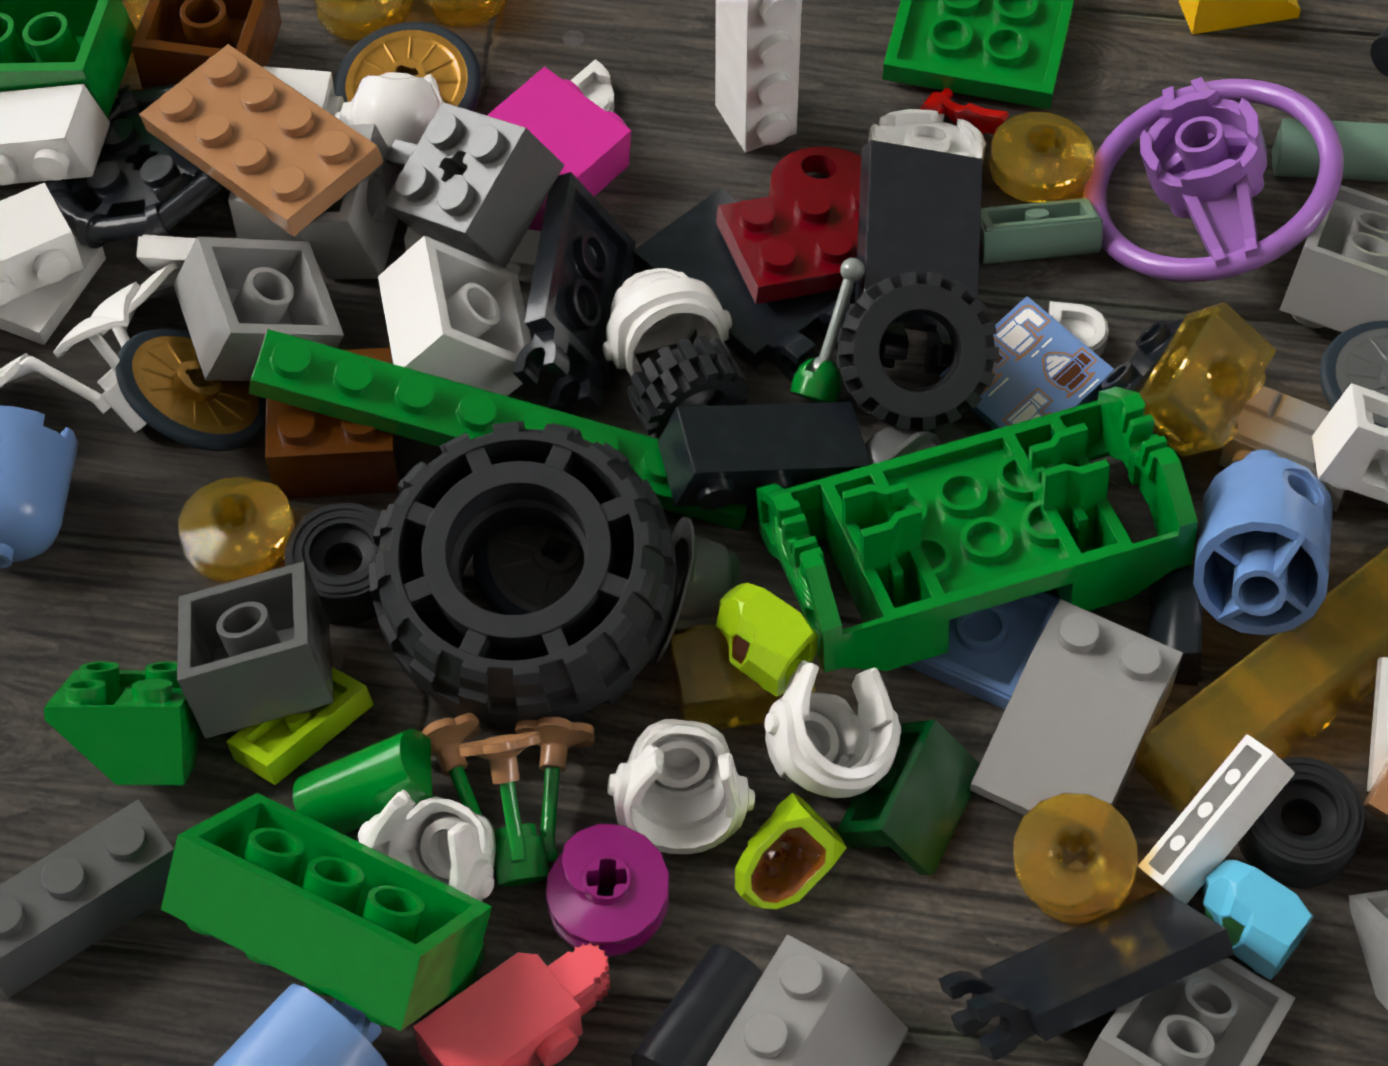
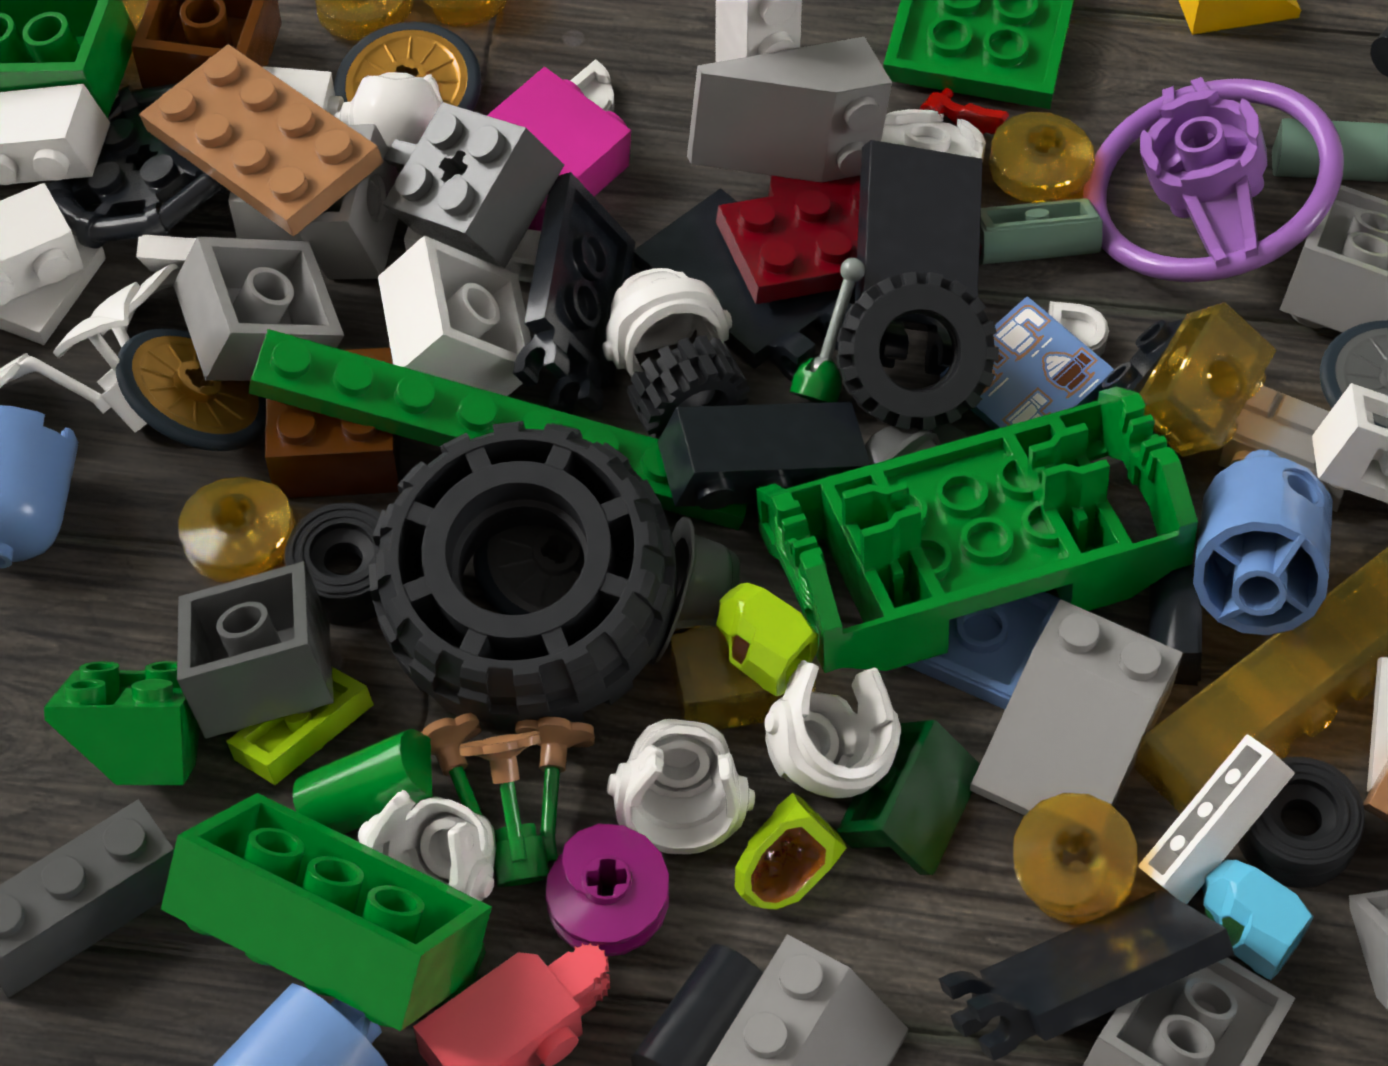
(790, 111): none -> light grey slope

